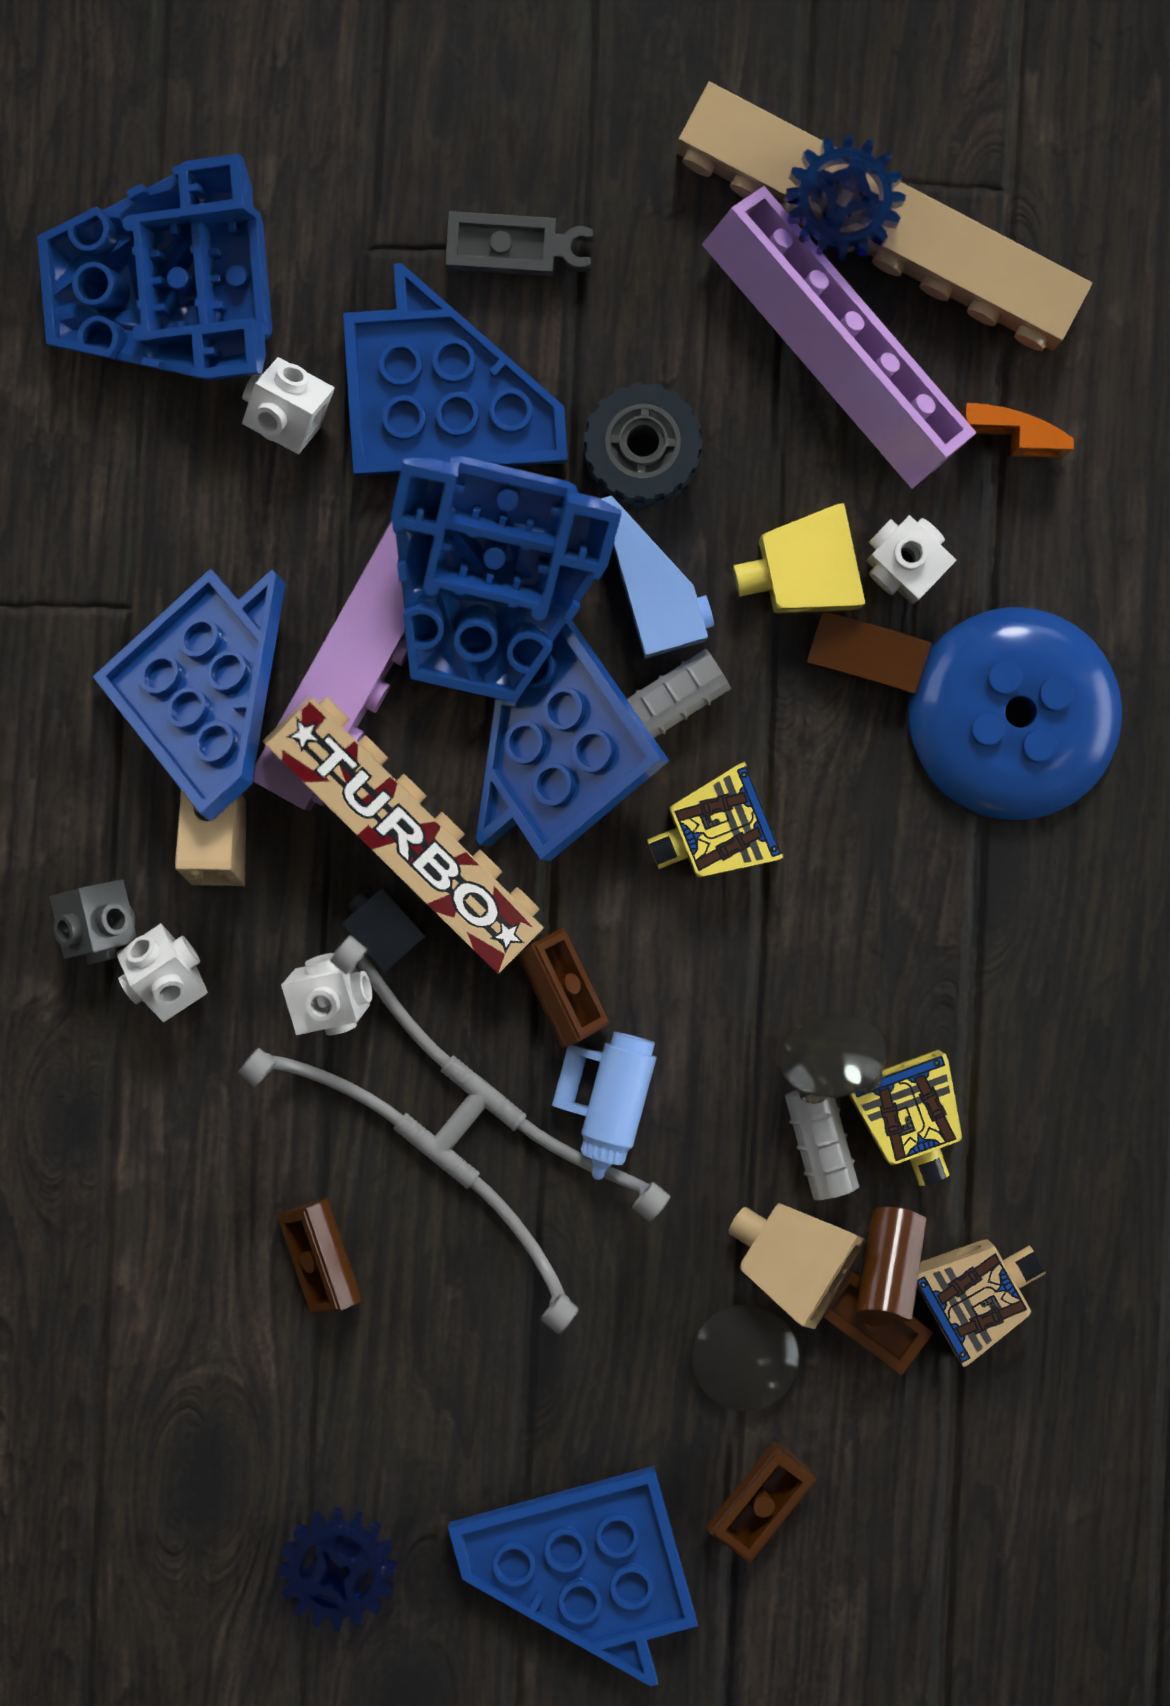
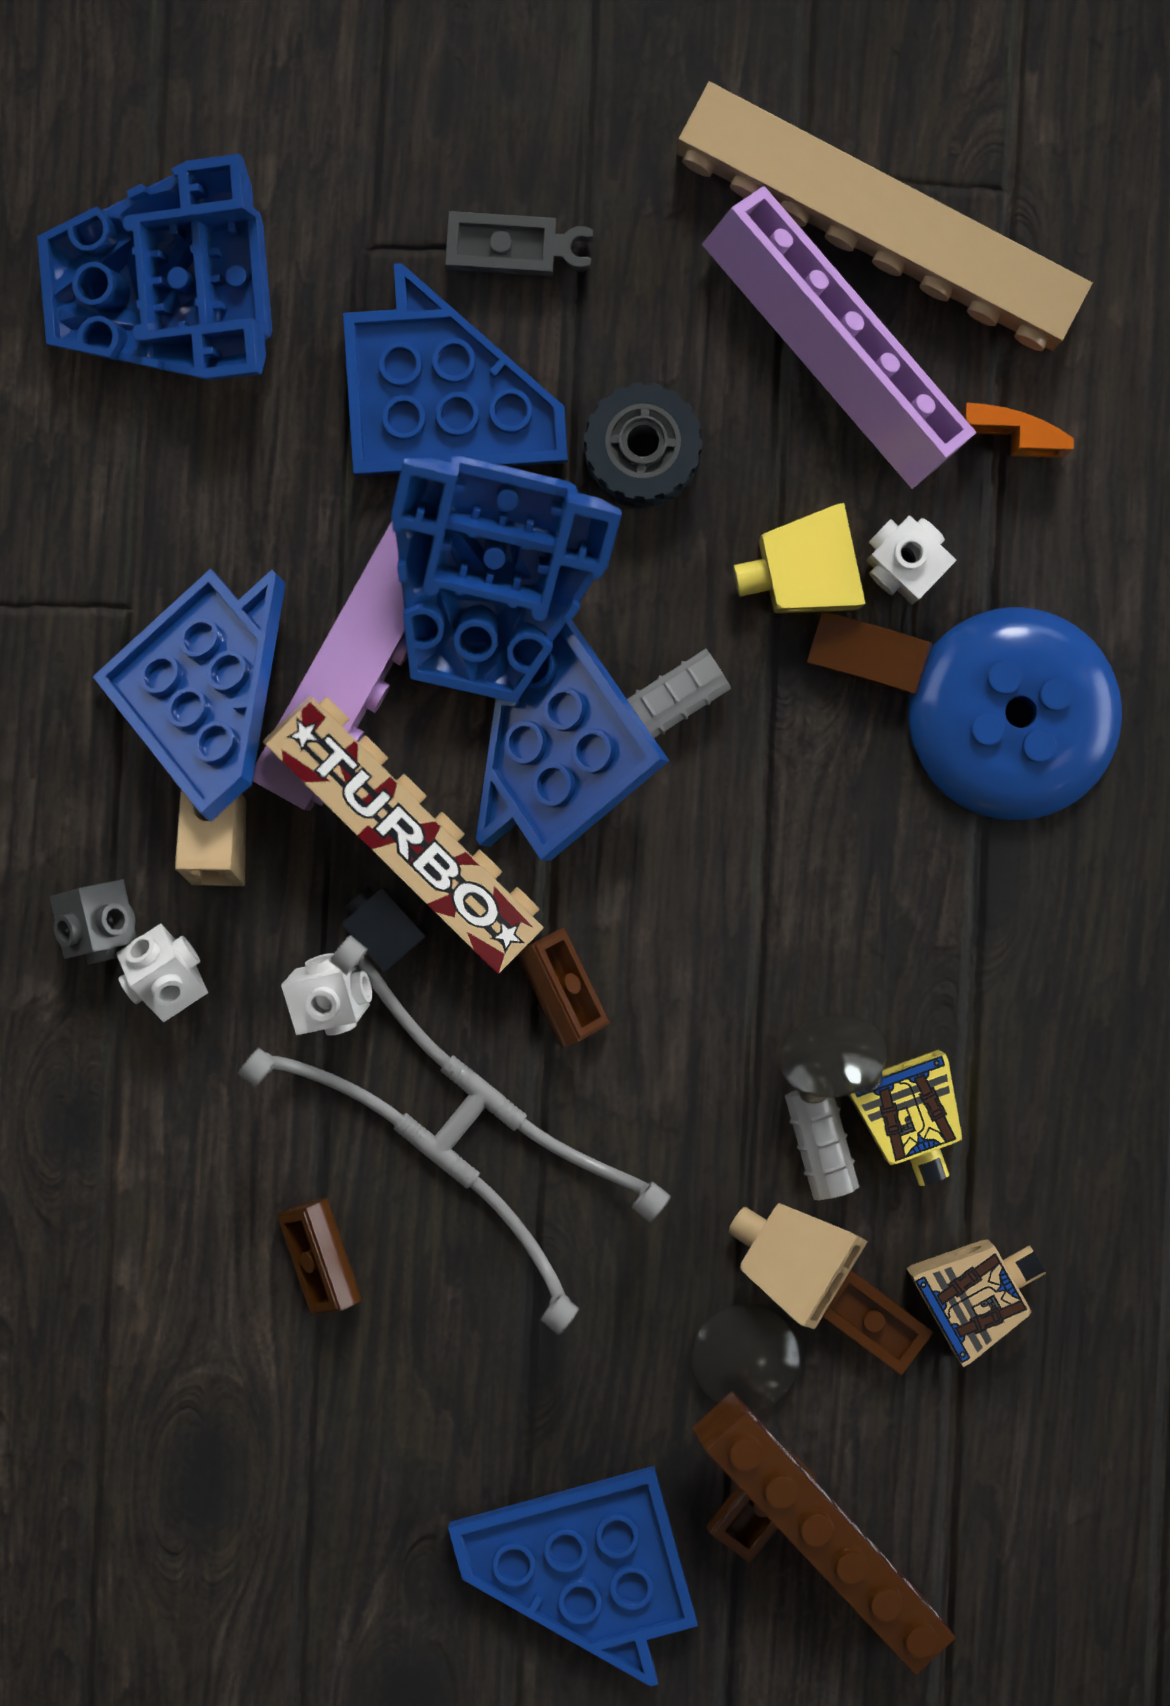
(286, 404): white brick -> none
(318, 1580): clear blue gear -> none
(615, 1098): light blue piece -> none
(658, 593): light blue slope -> none
(718, 828): torso -> none
(823, 1532): none -> reddish brown brick
(862, 208): clear blue gear -> none
(890, 1266): reddish brown brick -> none

